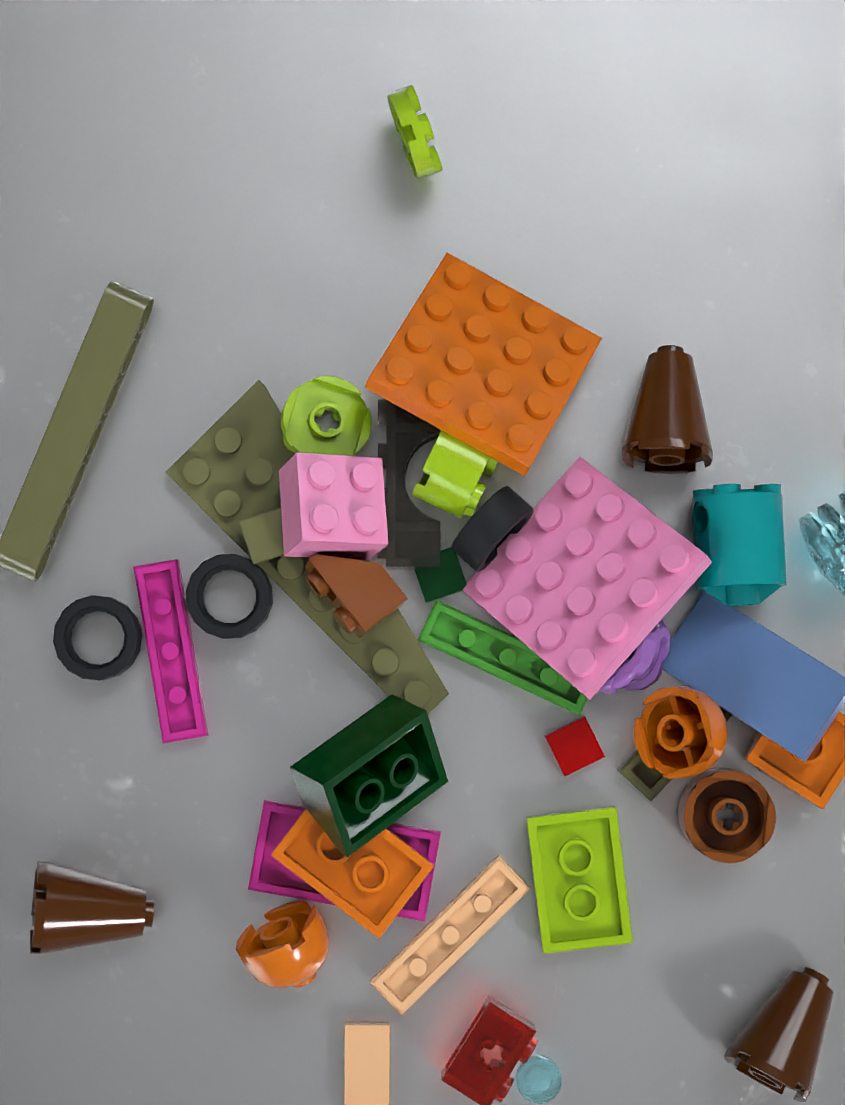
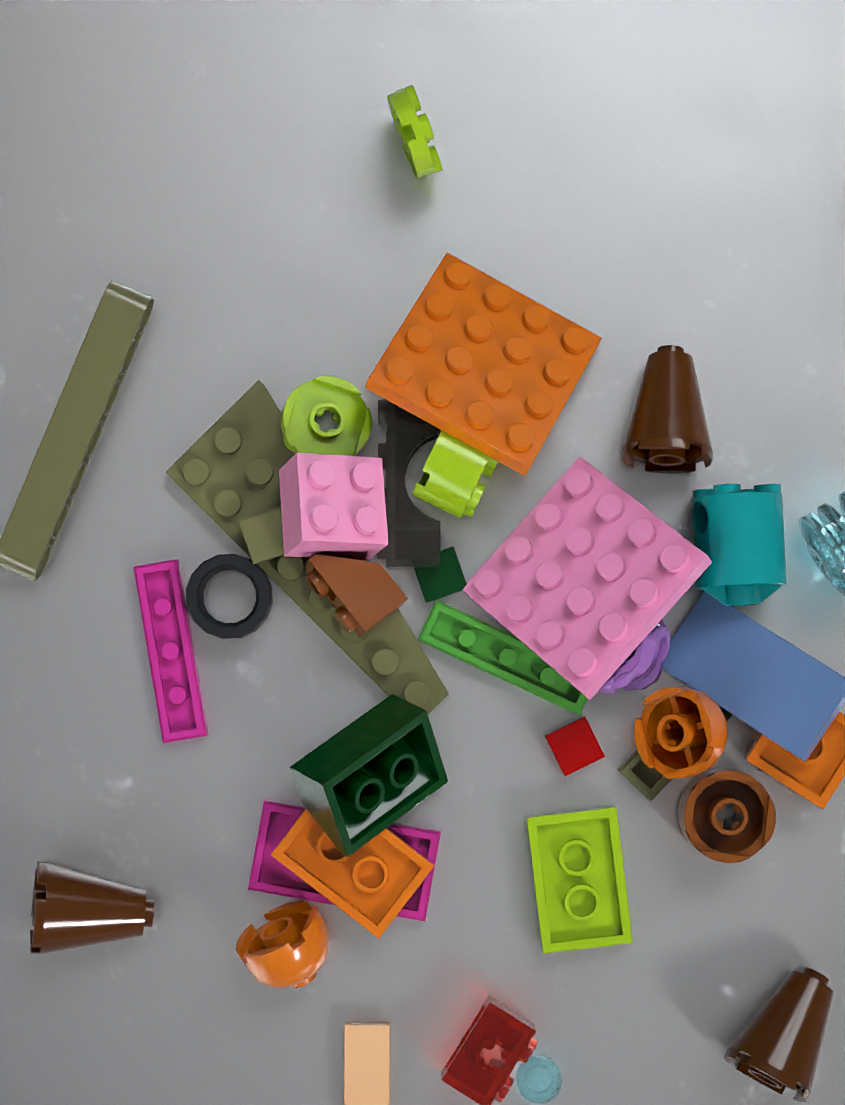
(63, 637): black tyre -> none
(449, 934): light nougat tile -> none
(490, 526): black tyre -> none

